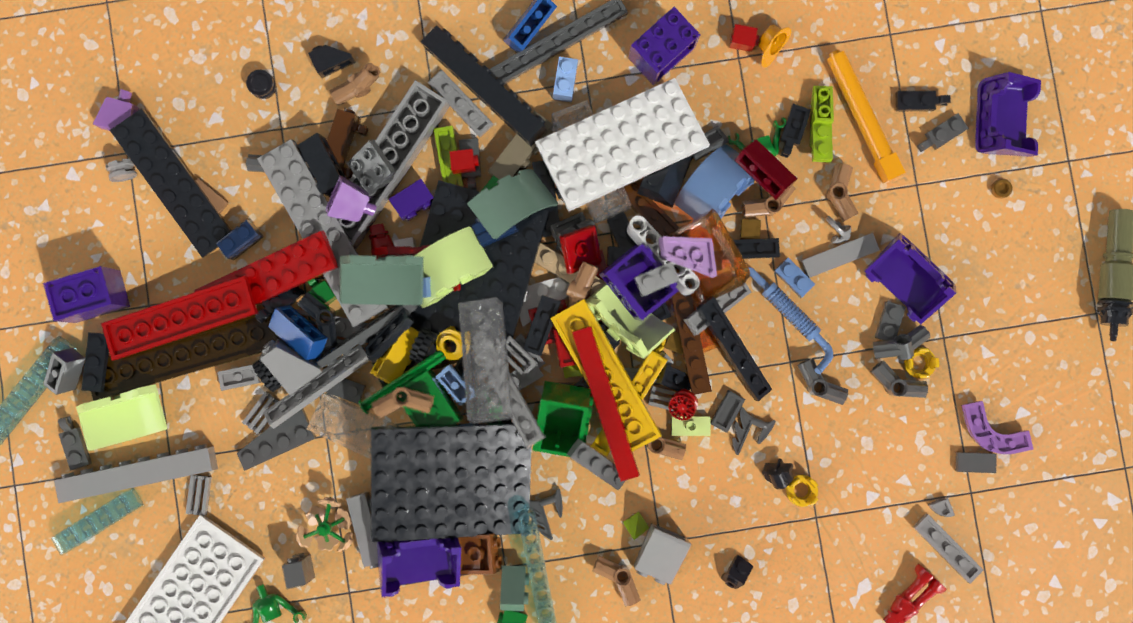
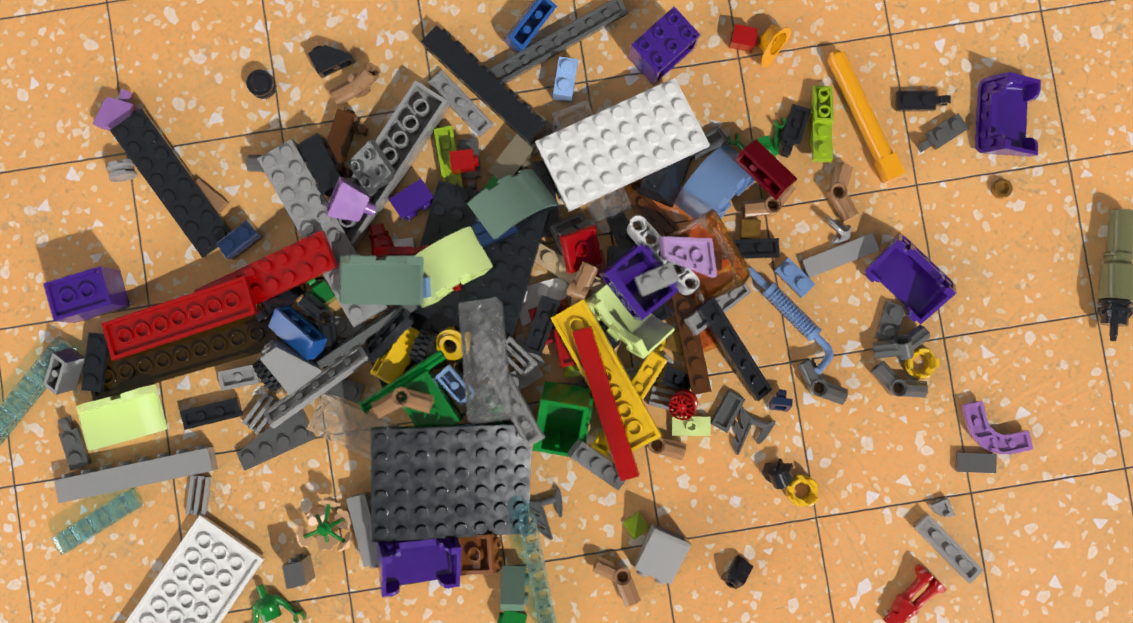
(211, 413): none -> black plate
(780, 402): none -> dark blue tile

